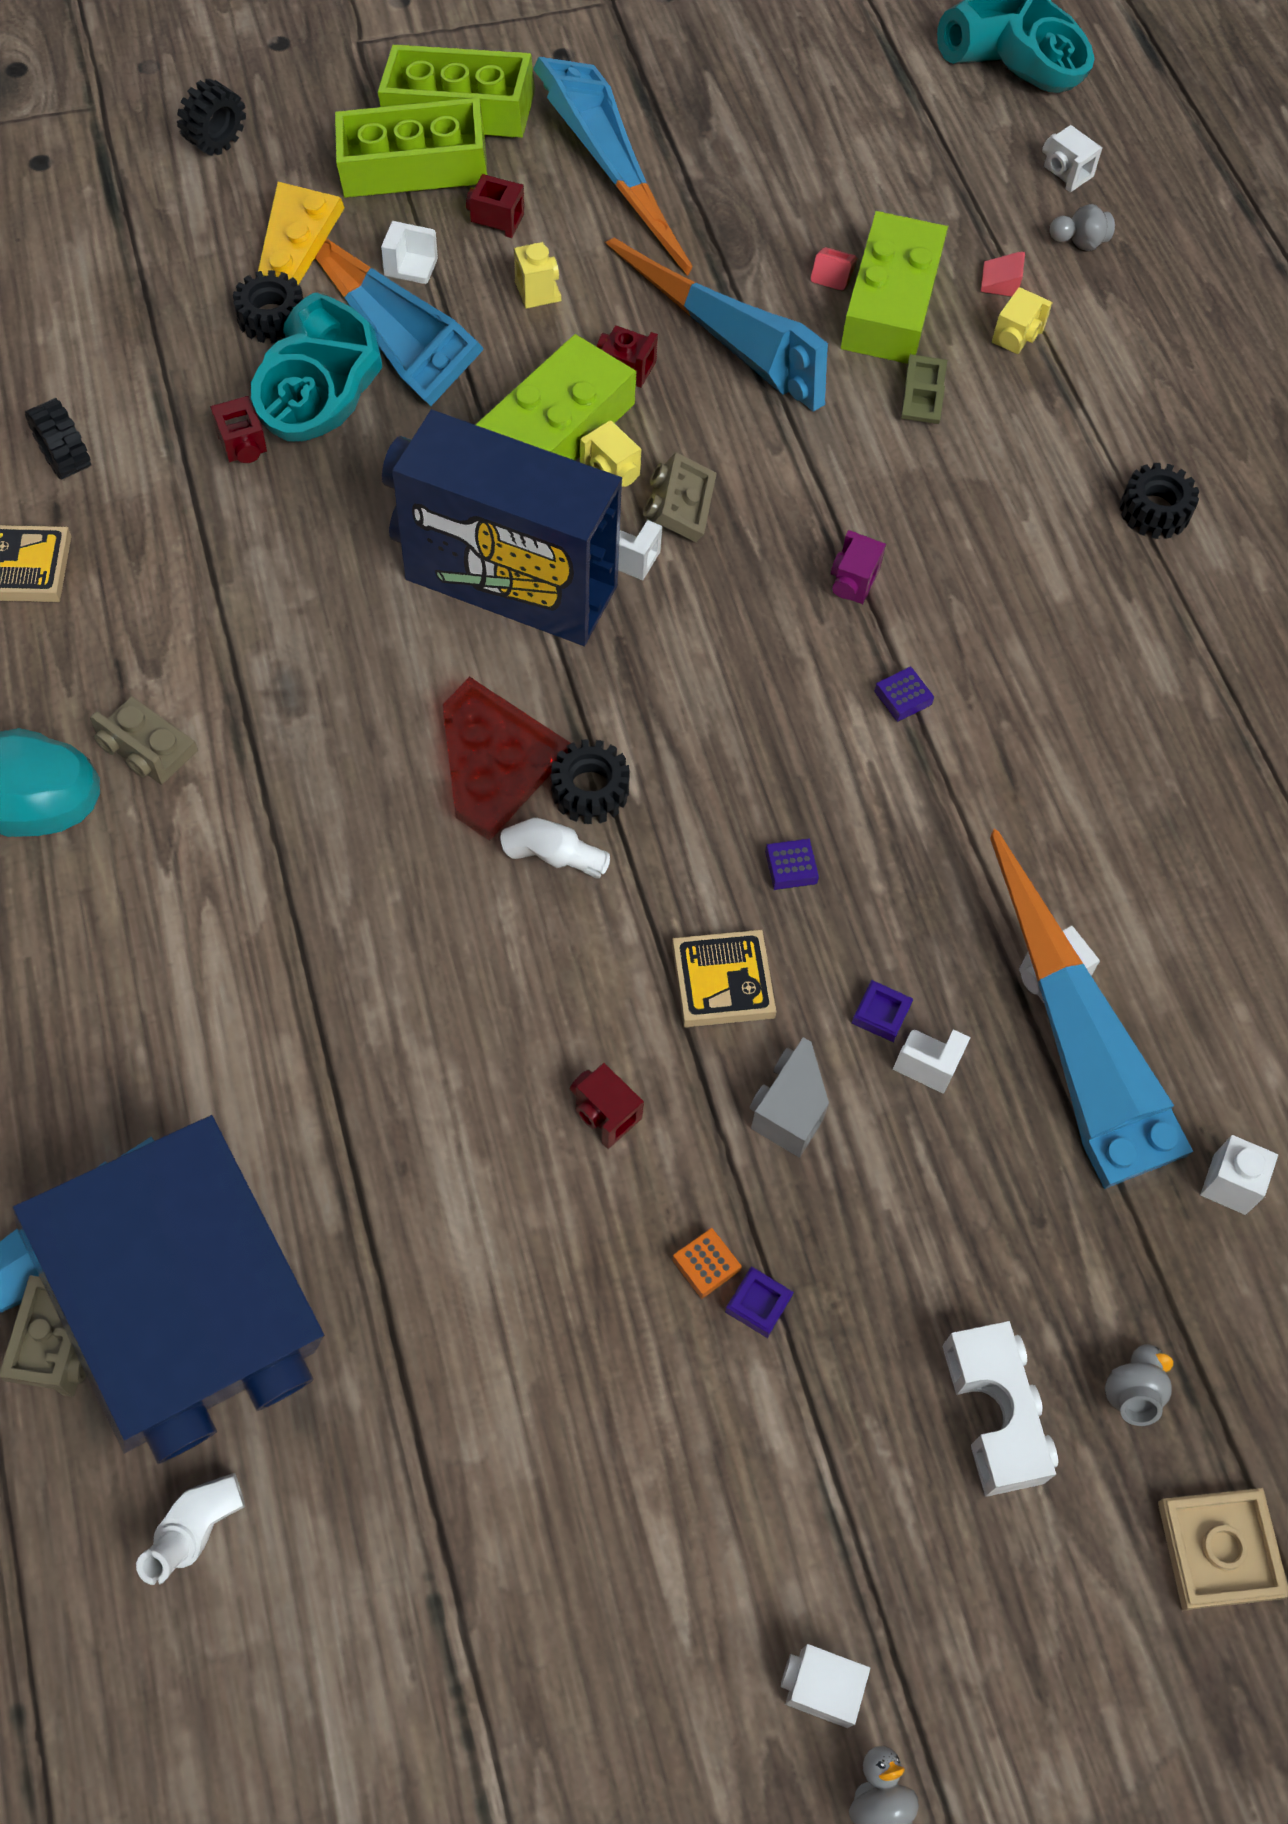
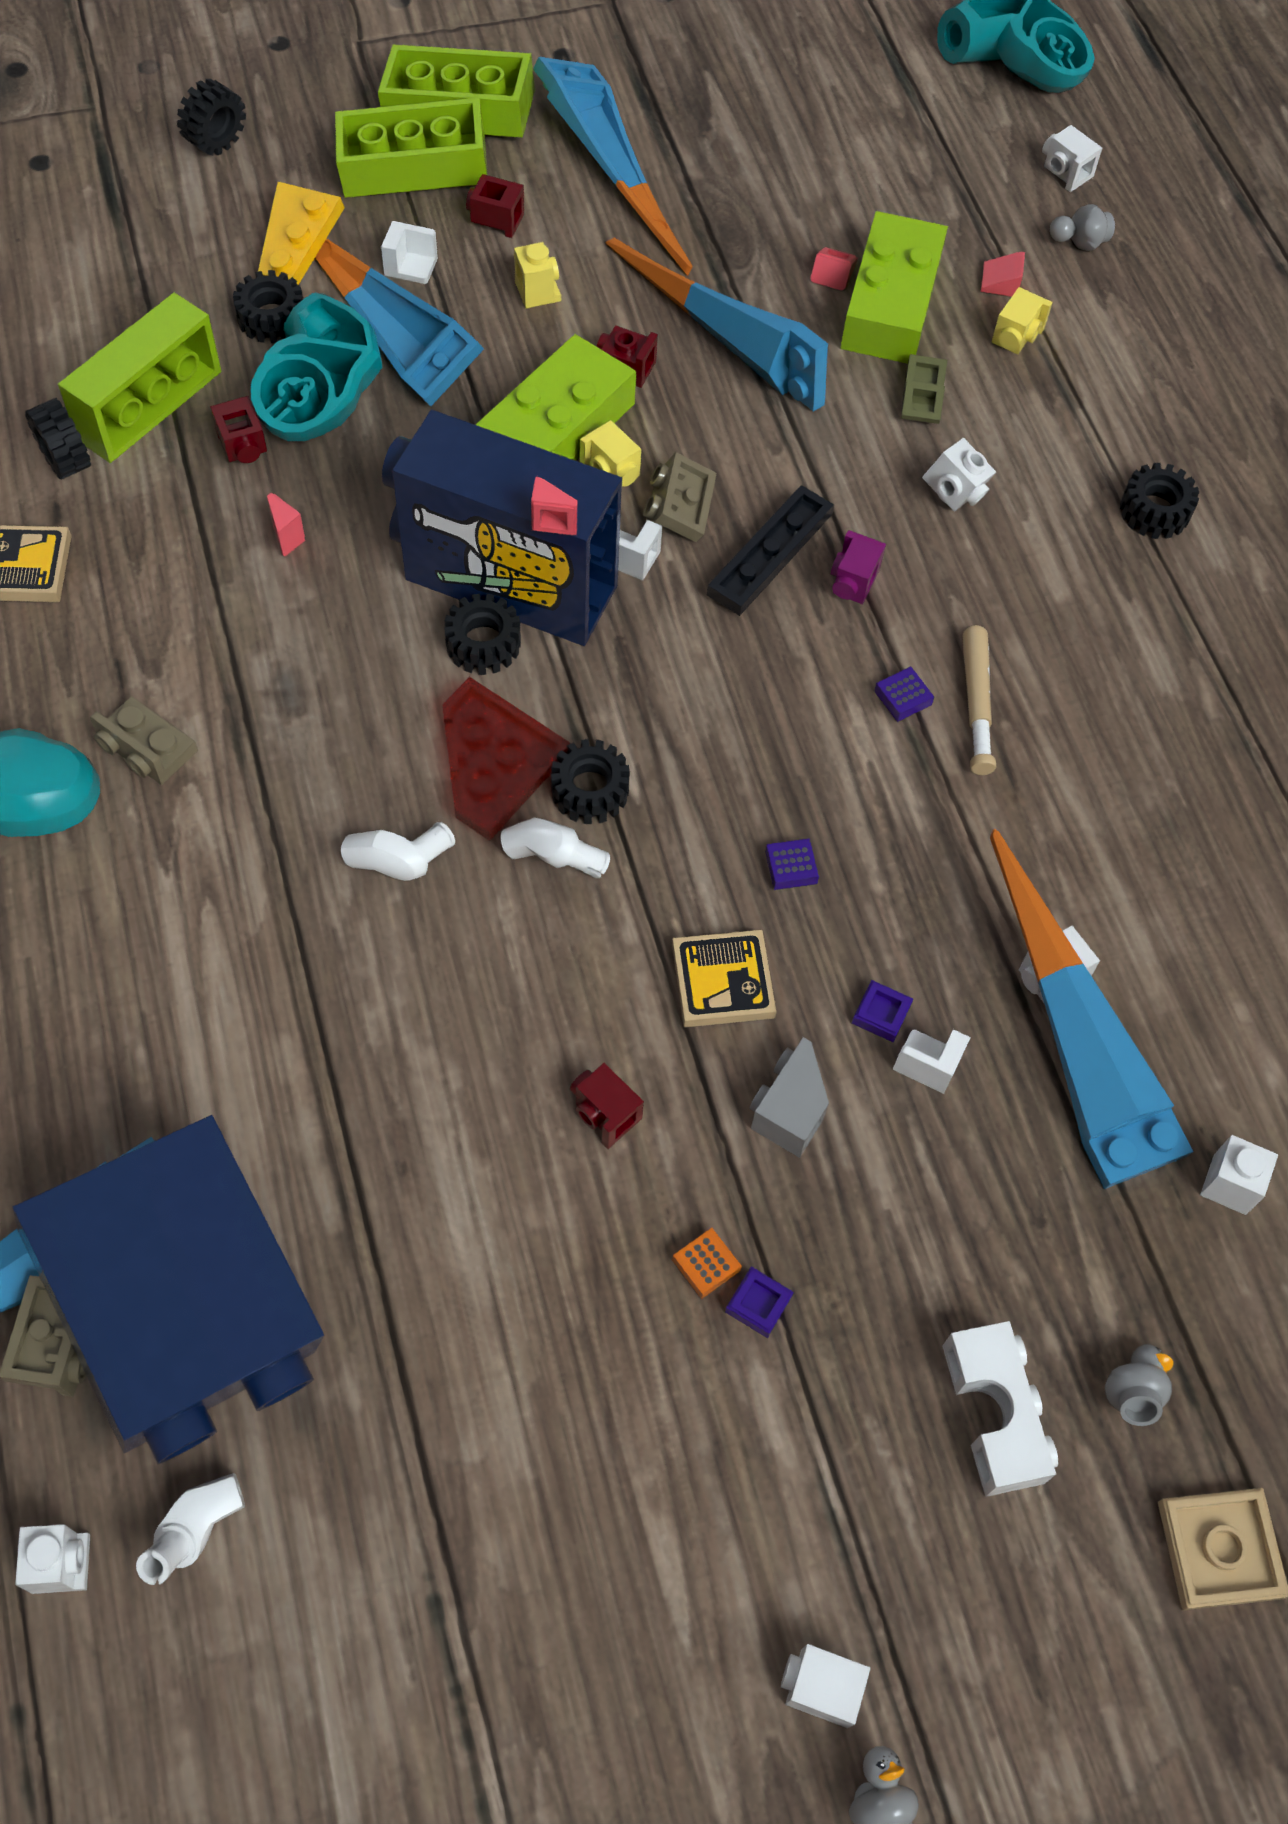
(52, 1559): none -> white brick
(141, 377): none -> lime brick
(286, 523): none -> coral slope
(395, 854): none -> white arm
(482, 653): none -> black tyre
(553, 509): none -> coral slope
(770, 550): none -> black plate
(960, 475): none -> white brick
(978, 691): none -> tan piece

